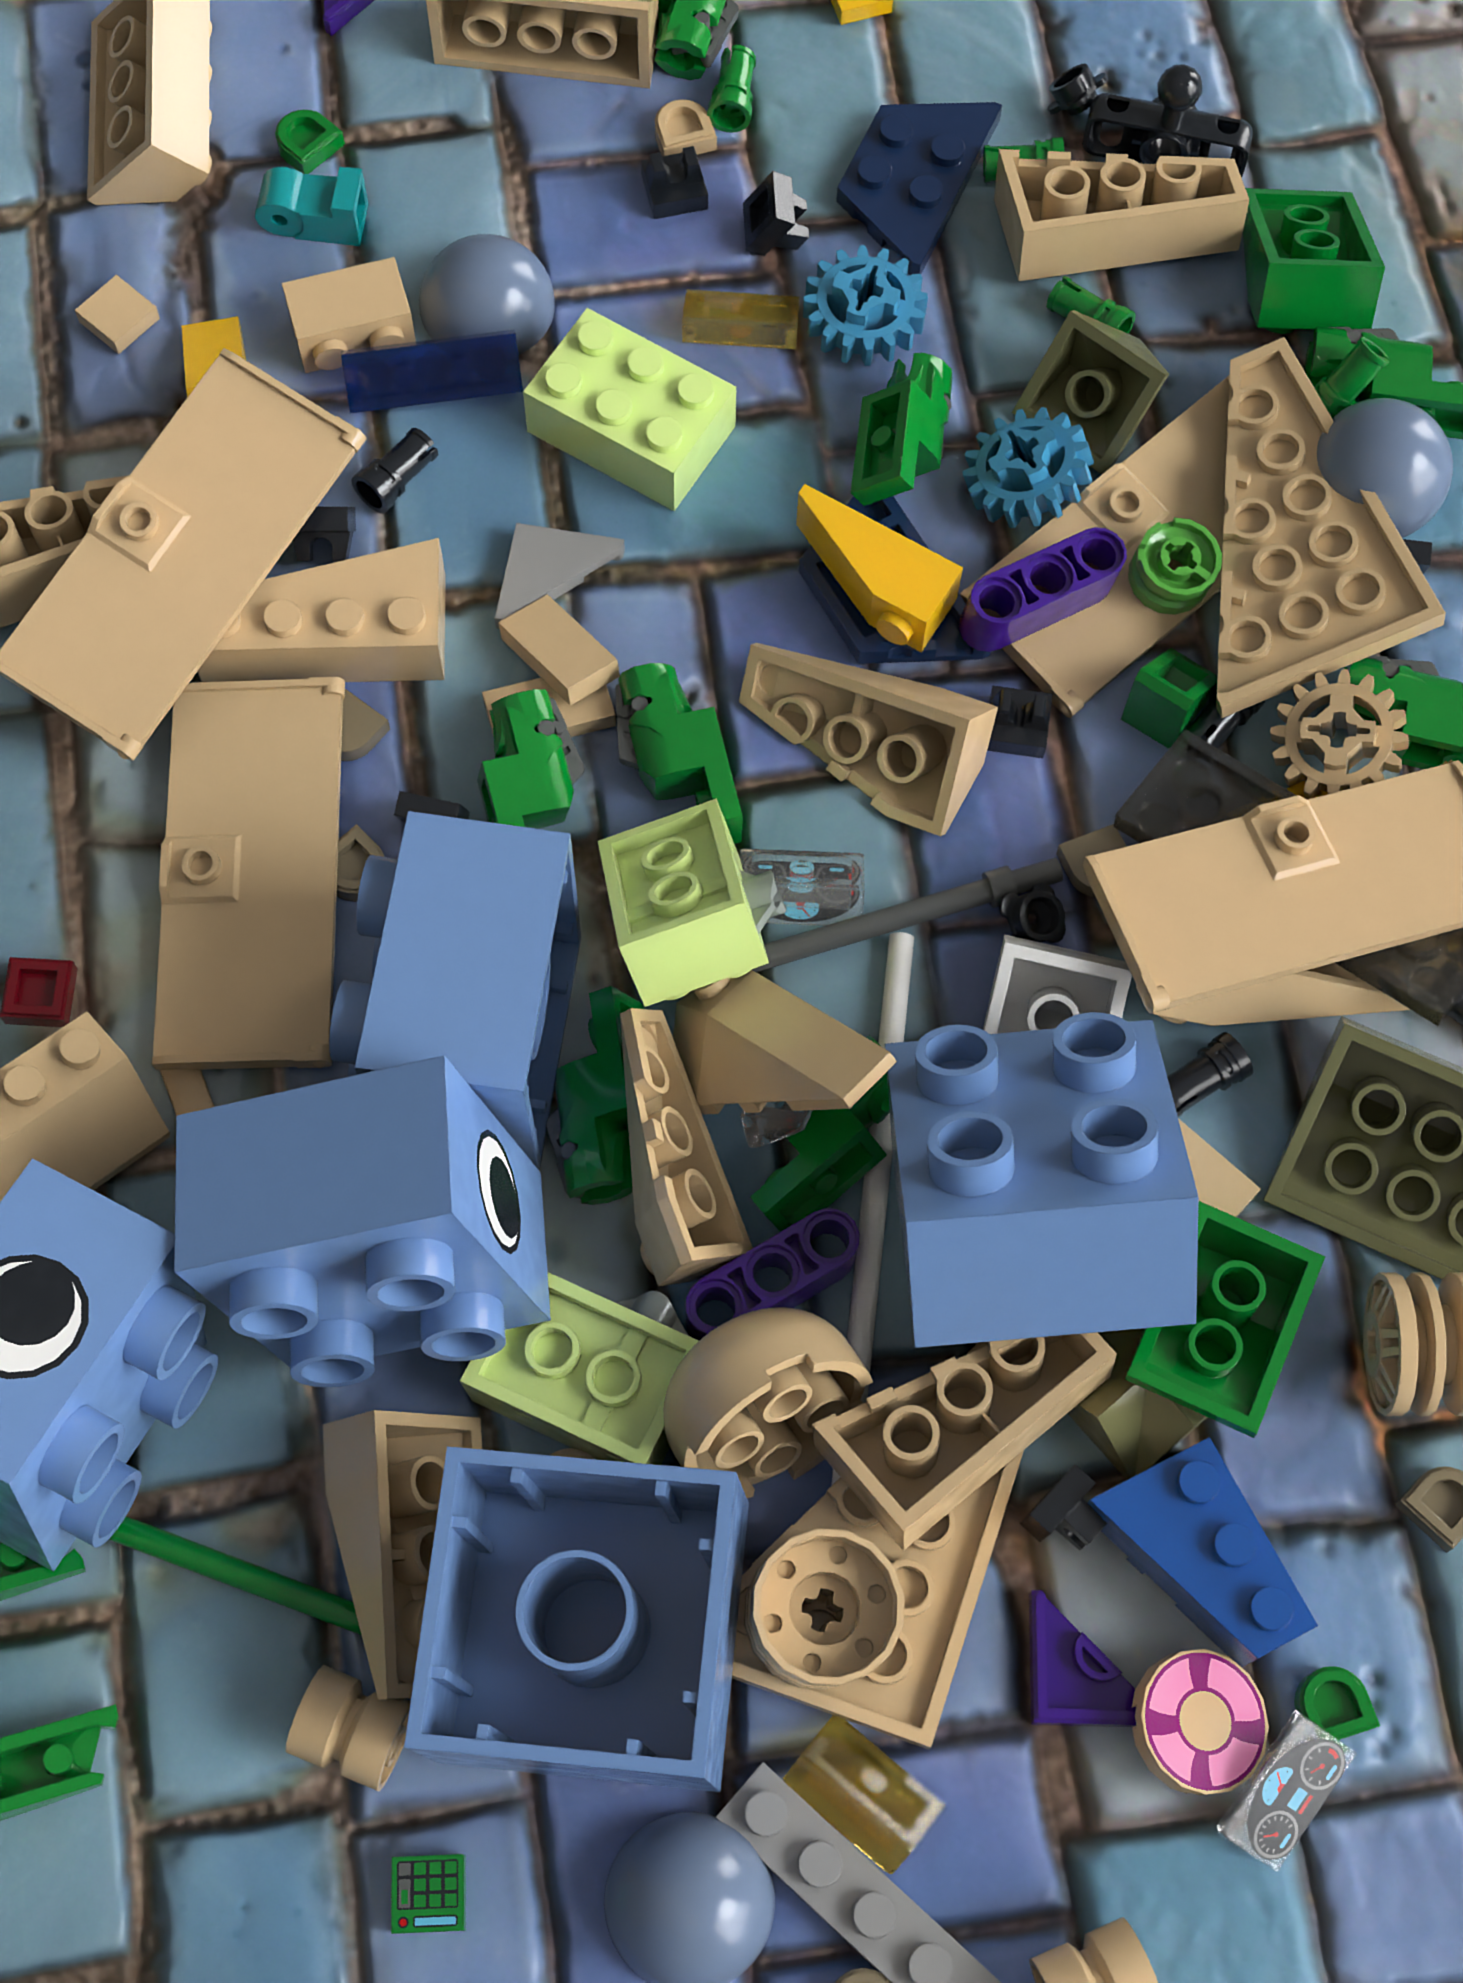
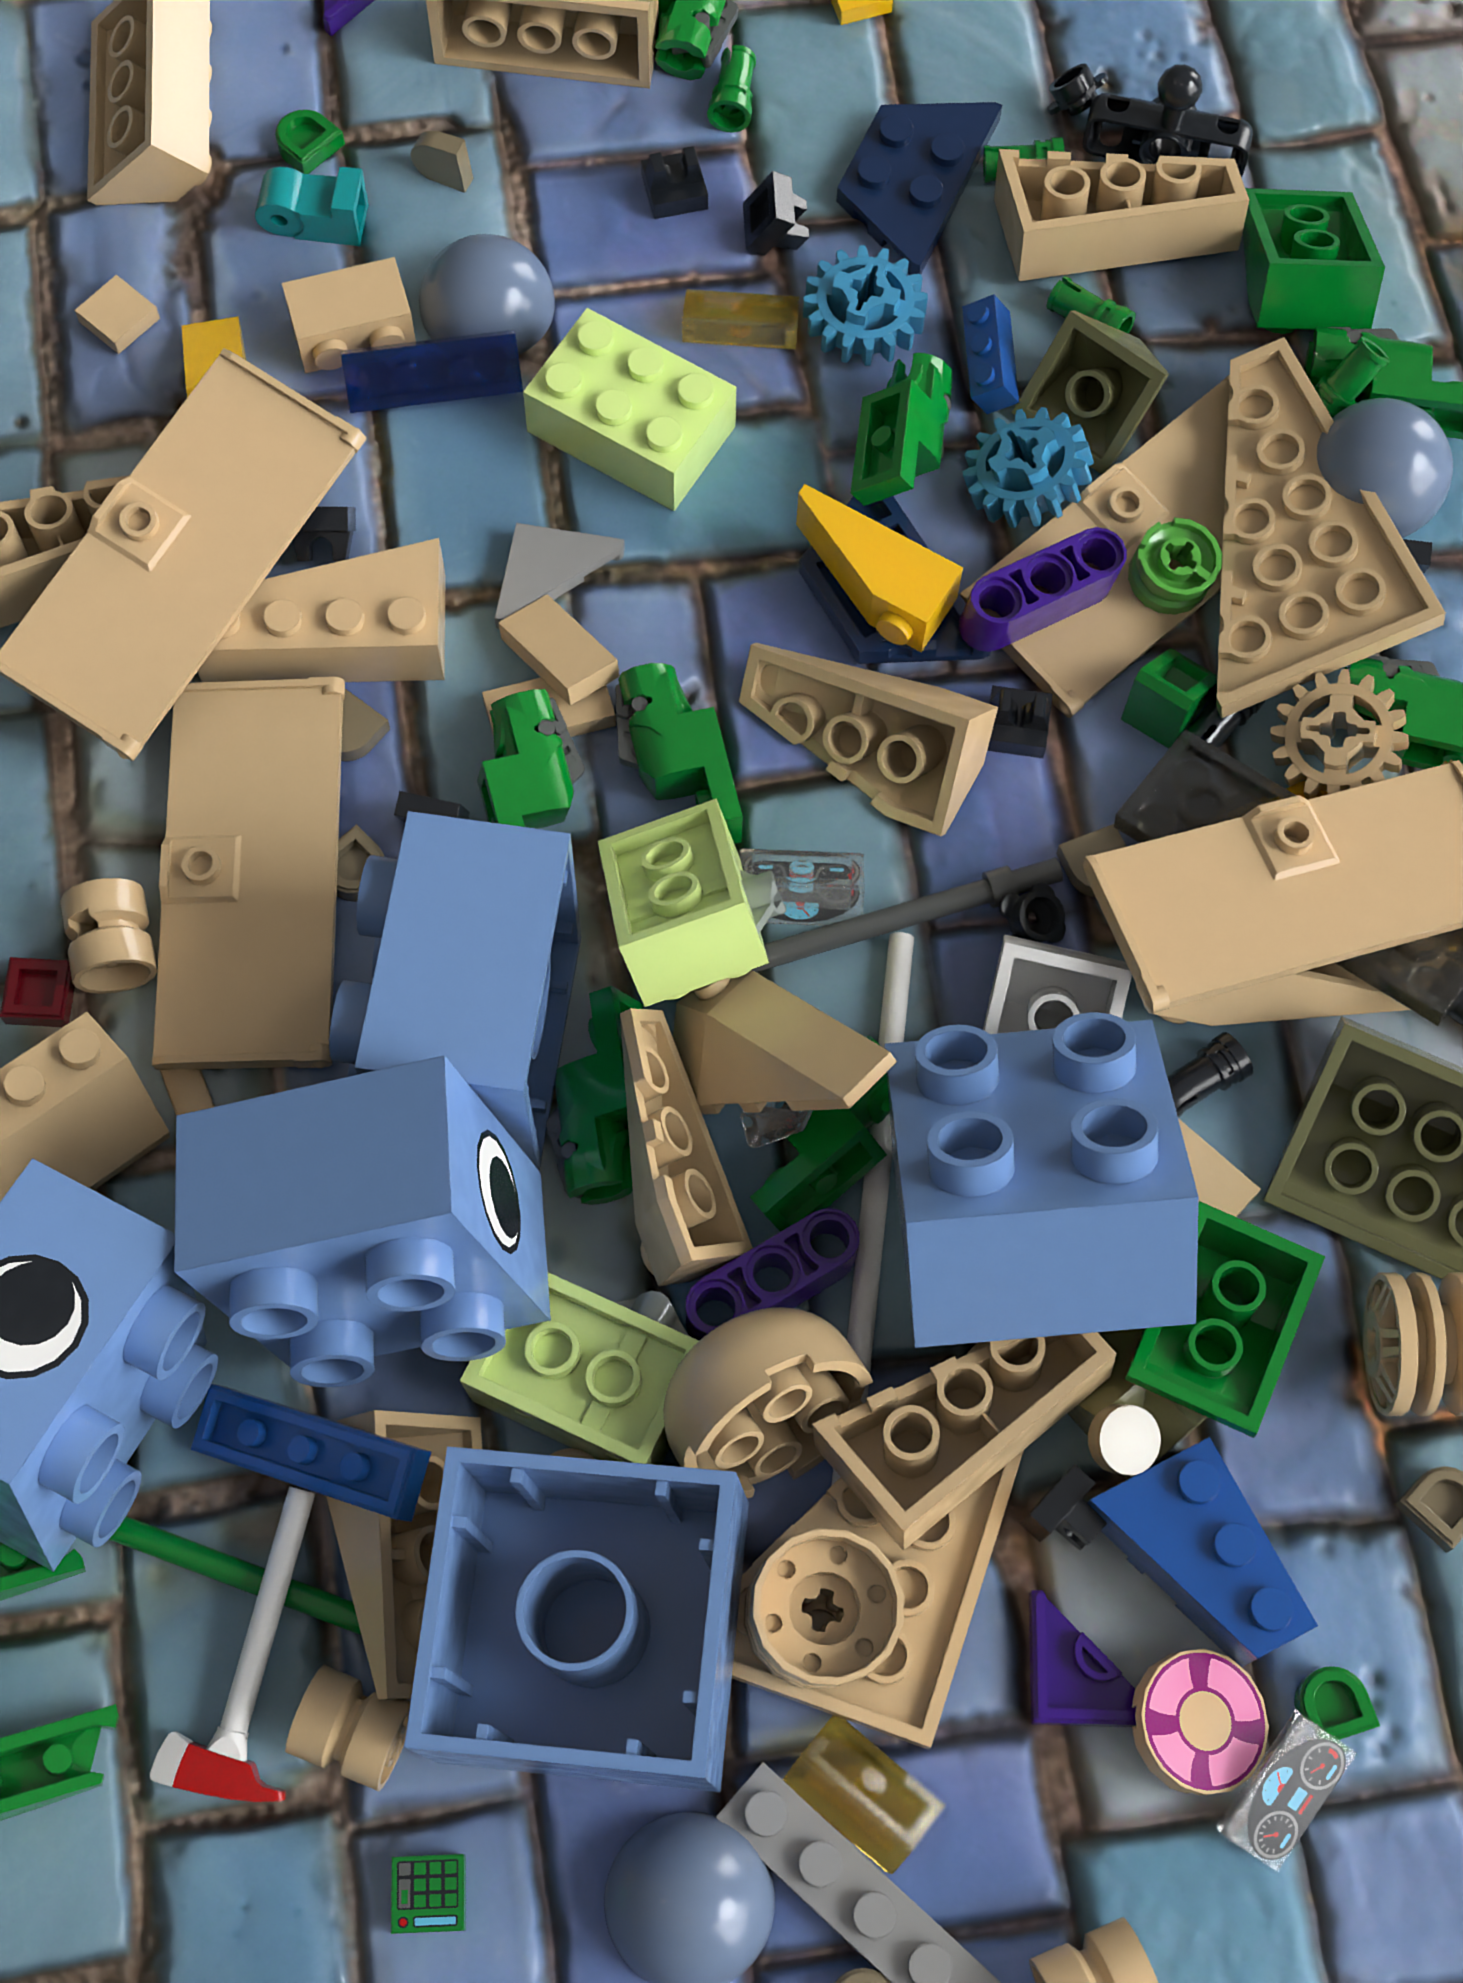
(108, 935): none -> tan wheel
(223, 1765): none -> white piece
(312, 1452): none -> blue tile
(386, 477): black pin -> none
(443, 159): none -> dark tan tile
(682, 126): tan tile -> none
(990, 354): none -> blue piece
(1124, 1439): none -> tile

